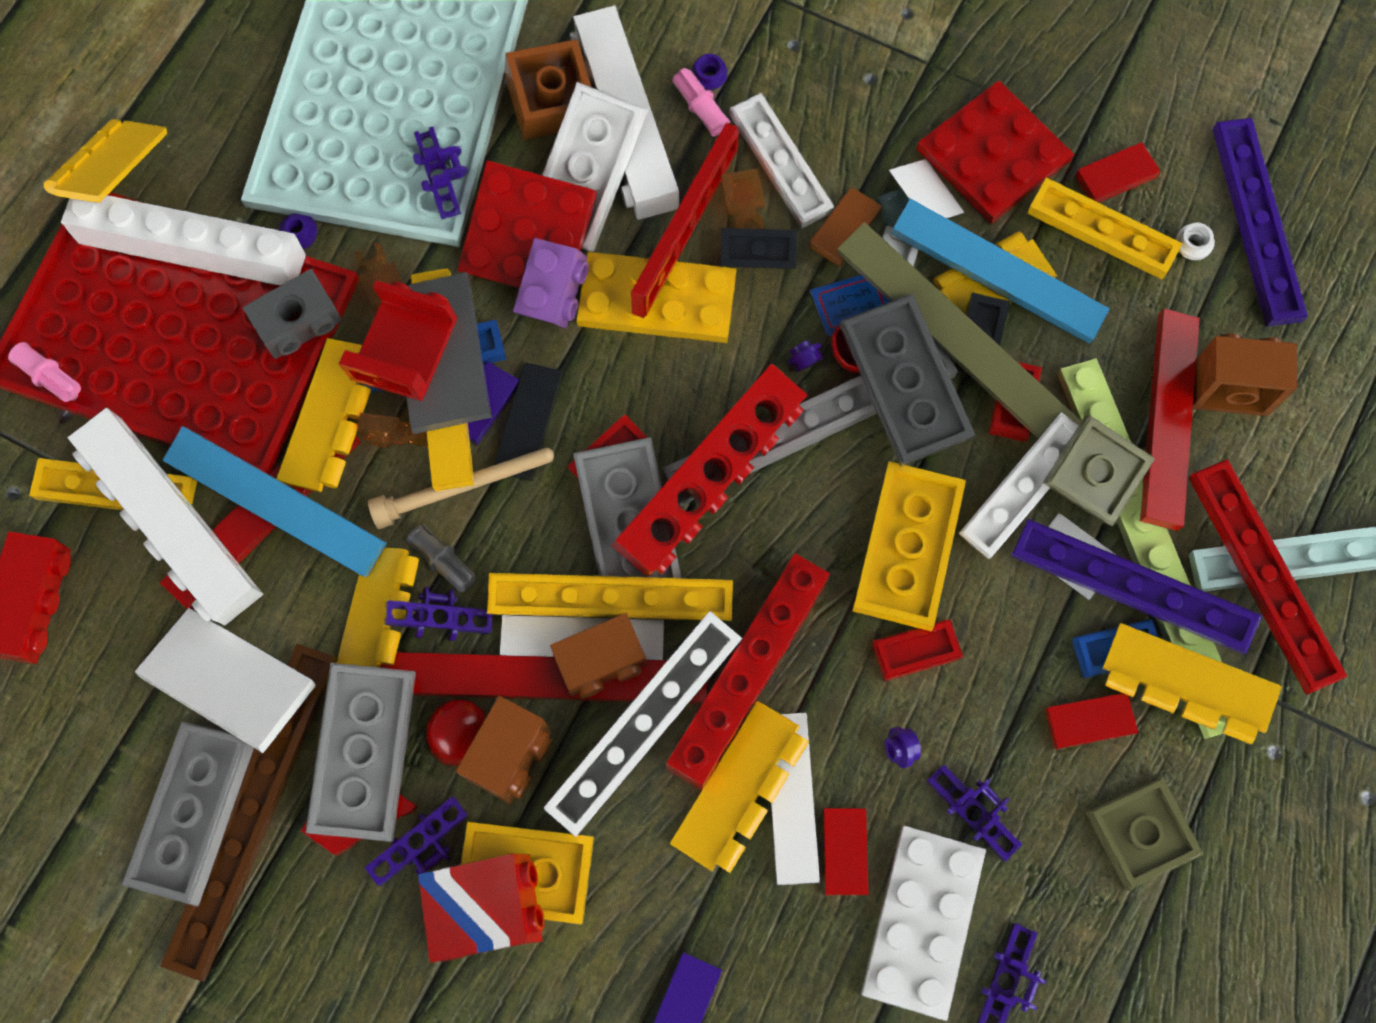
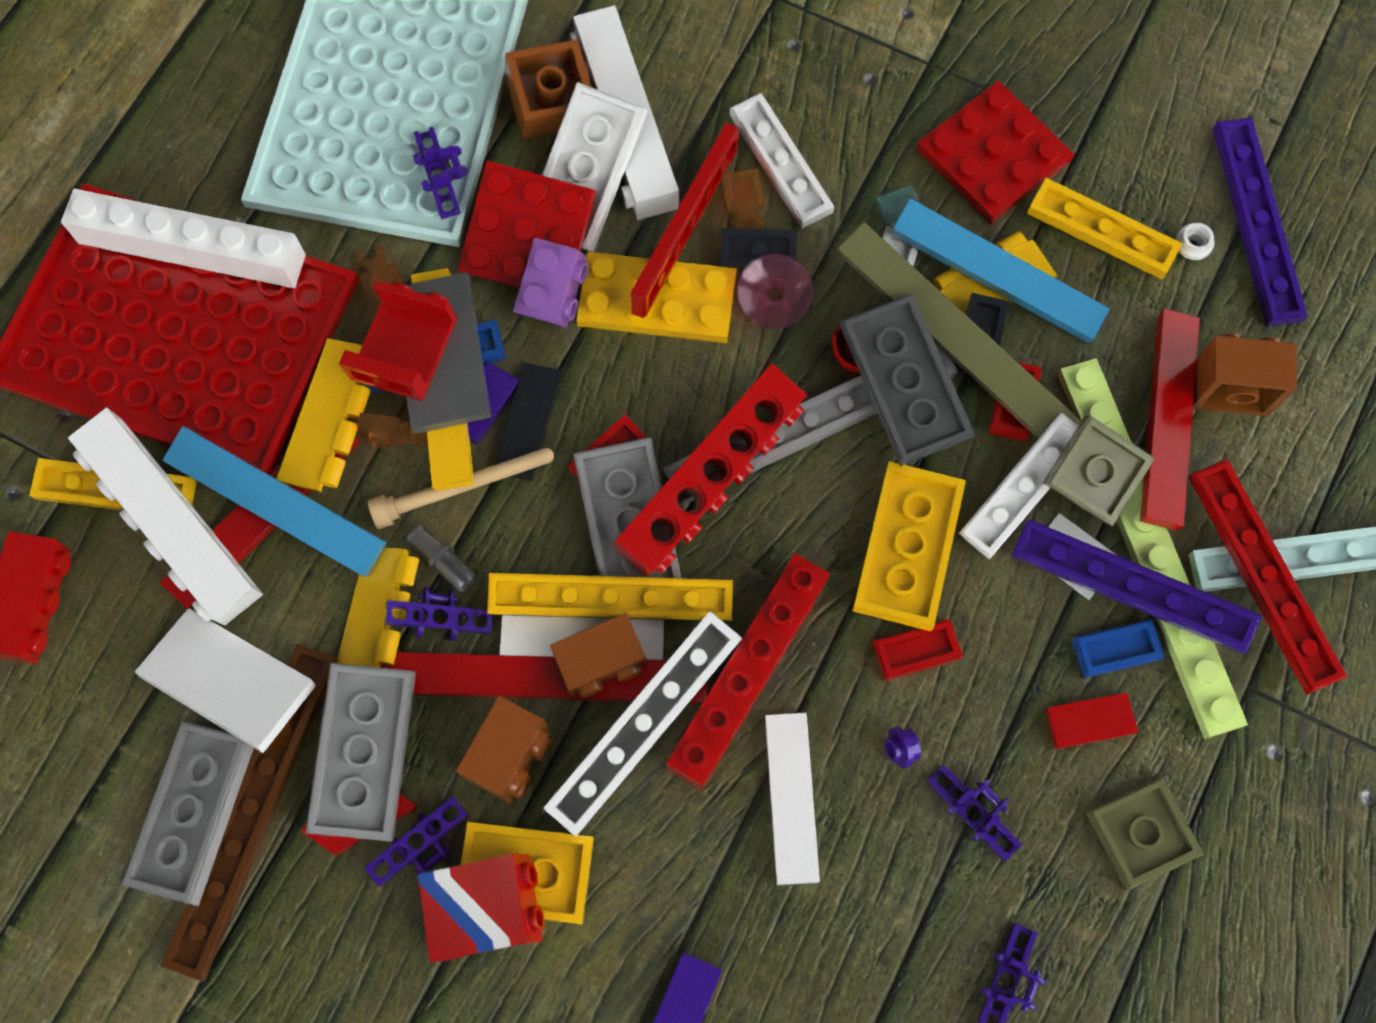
(44, 372): bright pink axle -> none
(104, 160): yellow windscreen -> none
(300, 295): dark grey brick -> none
(308, 233): dark purple plate -> none
(453, 730): red hair -> none
(700, 101): bright pink axle -> none
(713, 64): dark purple plate -> none
(731, 792): yellow windscreen -> none
(778, 274): none -> clear pink dish
(804, 355): dark purple plate -> none
(842, 223): dark orange tile -> none
(845, 300): blue sticker -> none
(845, 852): red tile -> none
(923, 923): white plate -> none
(925, 187): white sticker -> none
(1117, 173): red tile -> none
(1203, 683): yellow windscreen -> none

